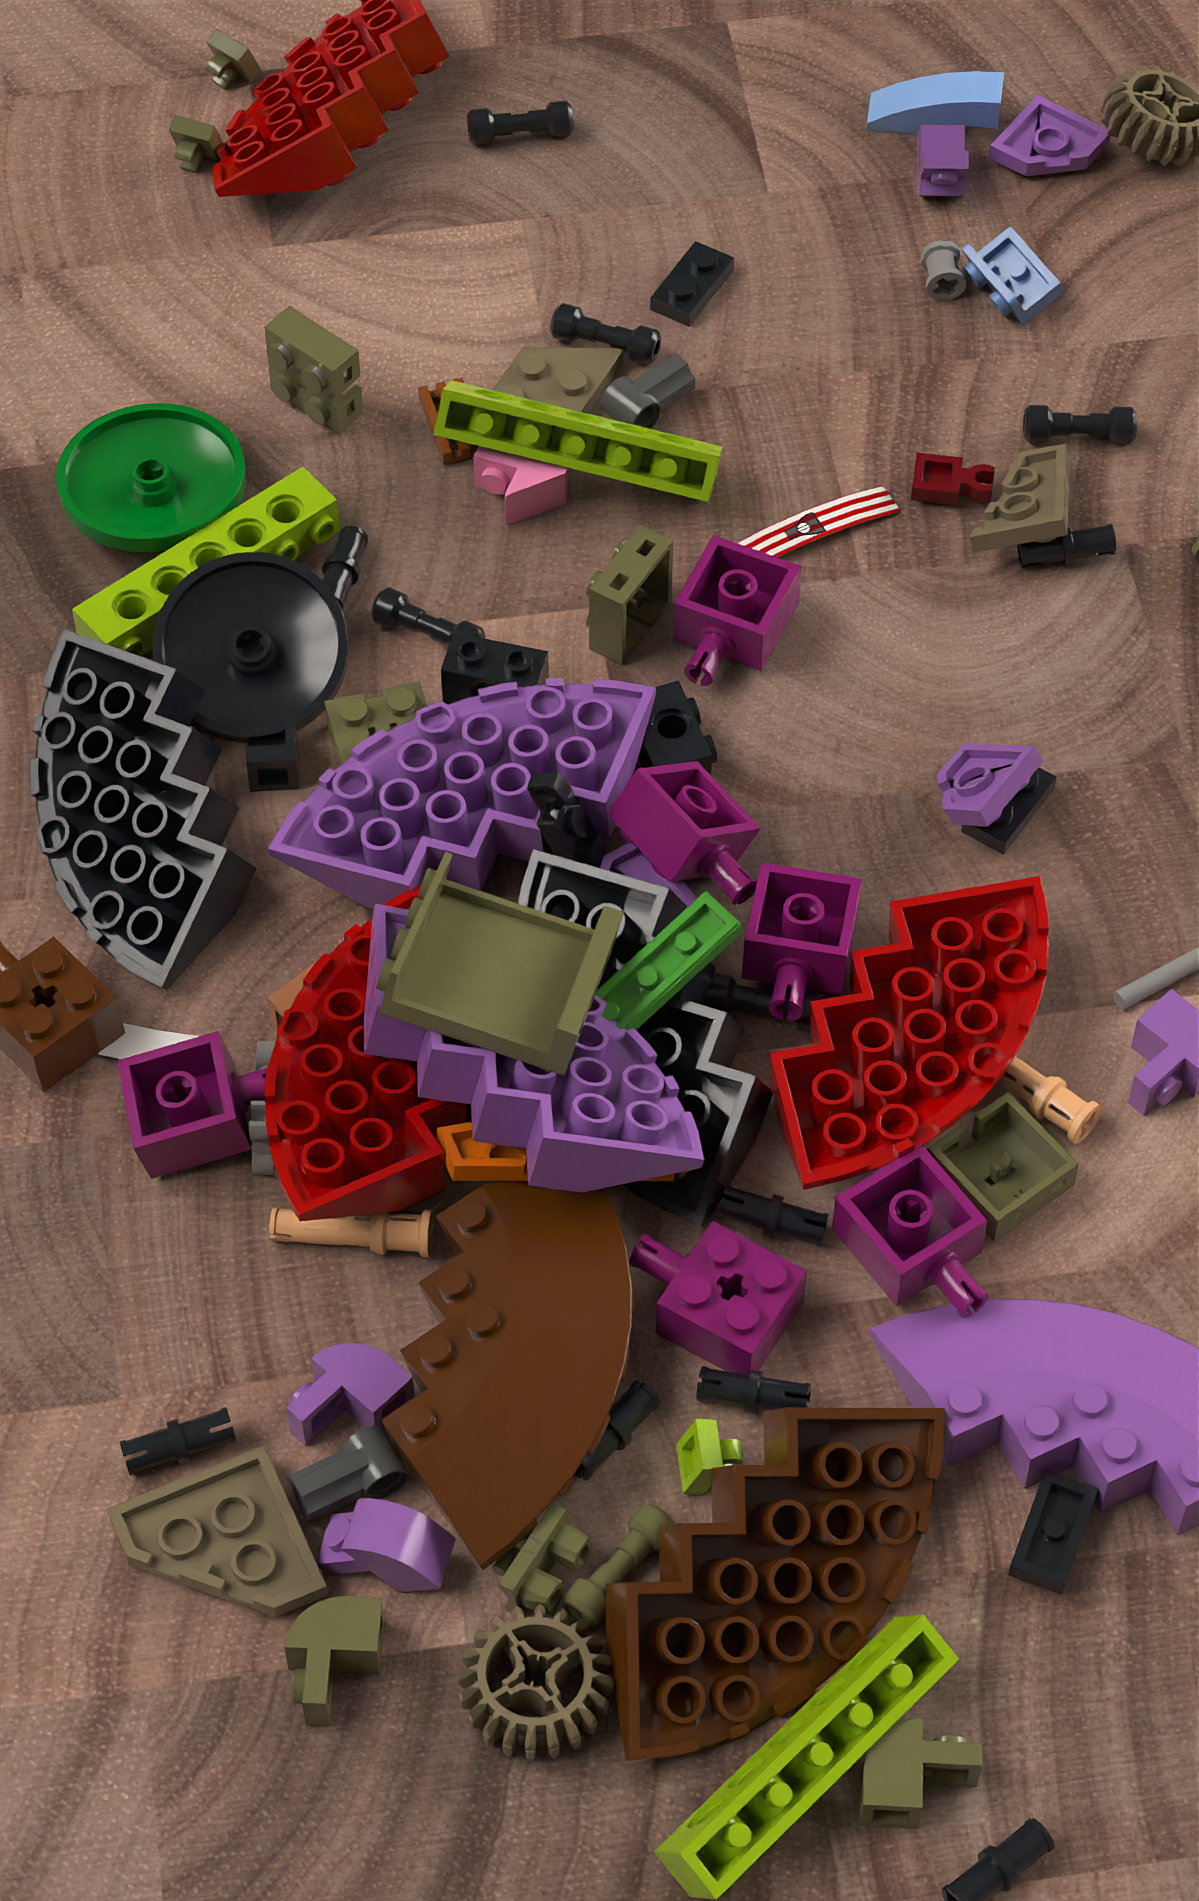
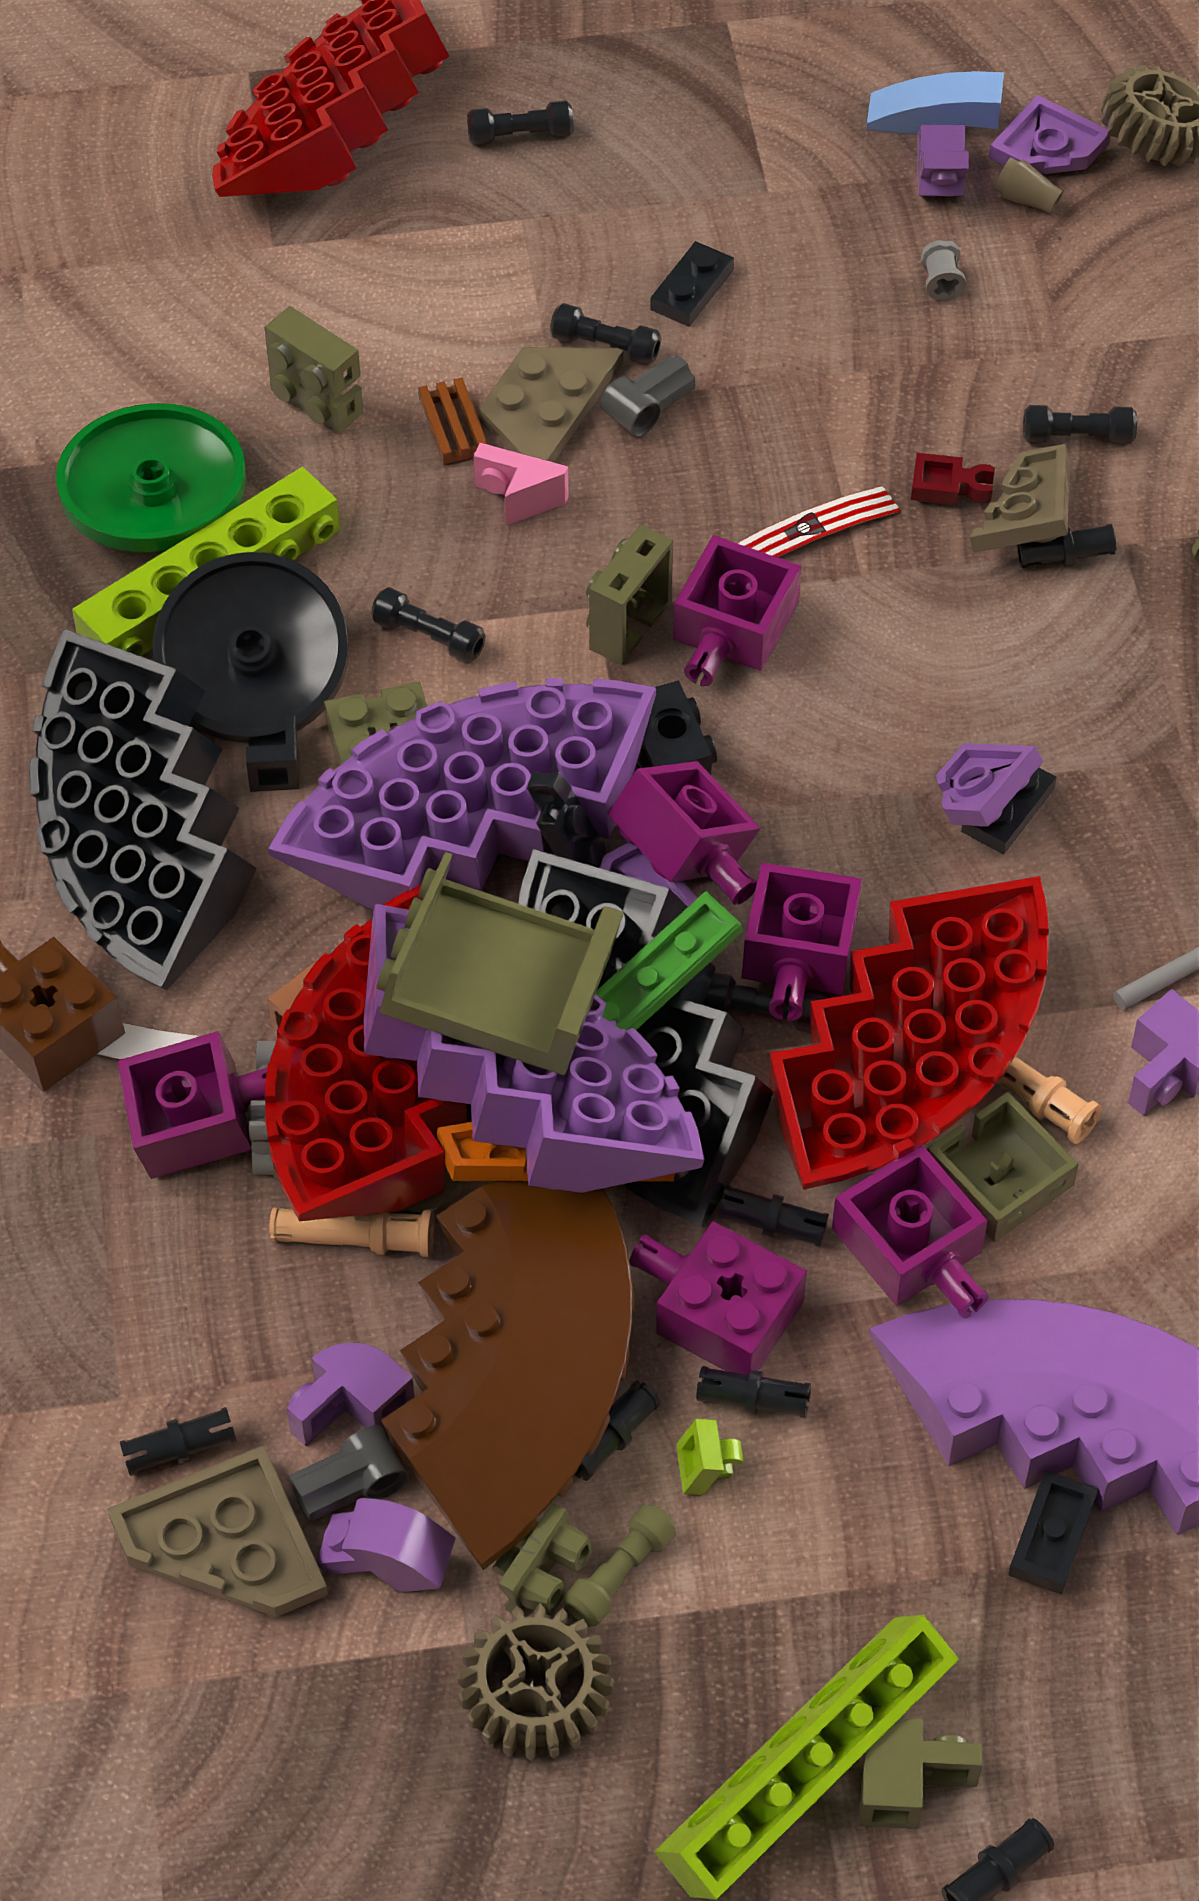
(194, 142): olive tile -> none
(230, 60): olive tile -> none
(331, 1638): olive brick -> none
(342, 566): black pin -> none
(482, 663): black brick -> none
(578, 440): lime brick -> none
(779, 1579): reddish brown brick -> none
(1014, 274): medium blue bracket -> none
(1026, 186): none -> dark tan cone

